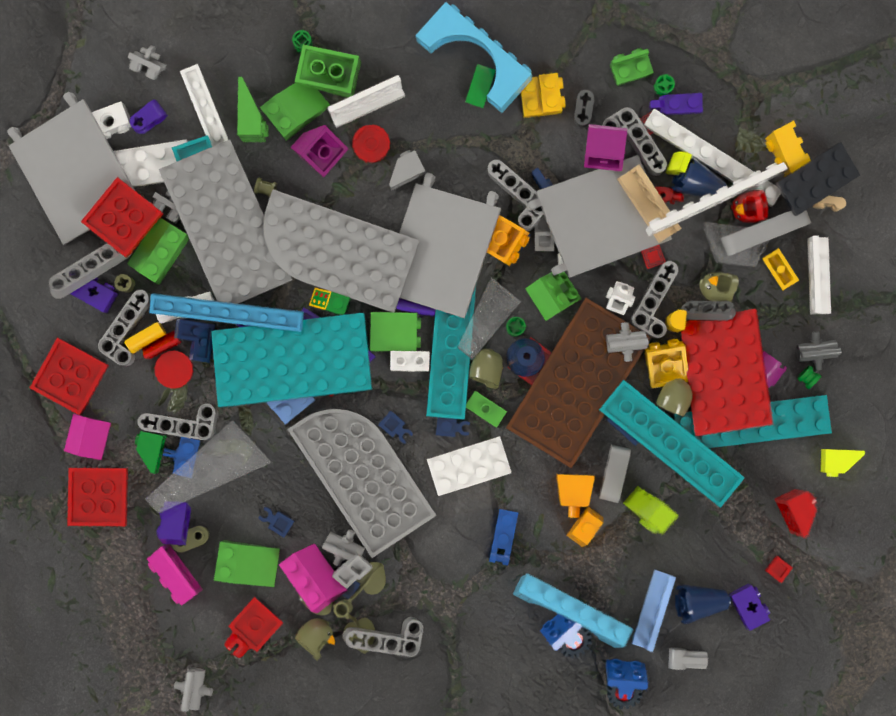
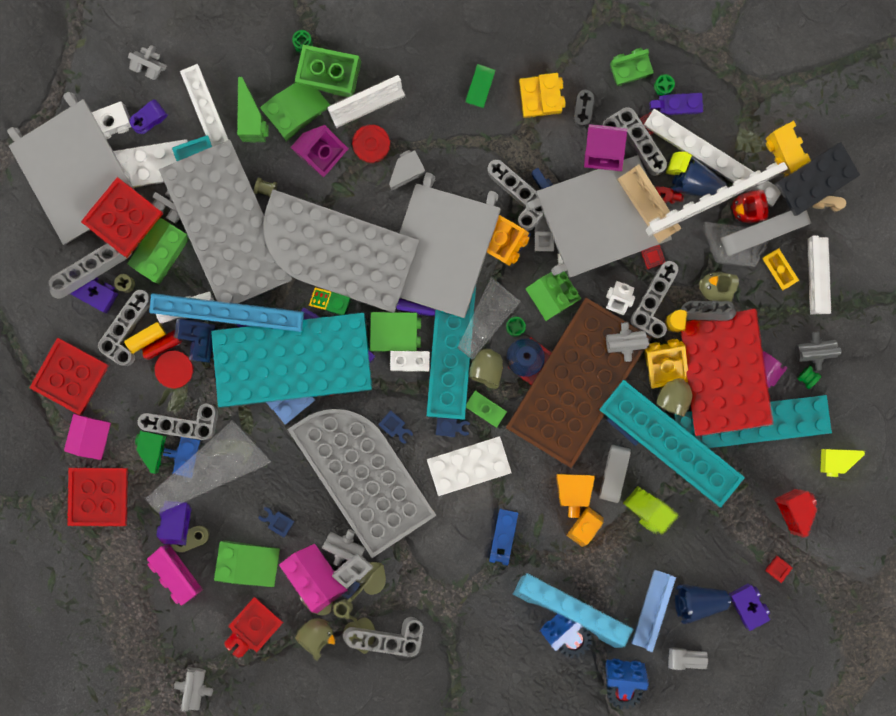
(450, 26): medium azure arch -> none

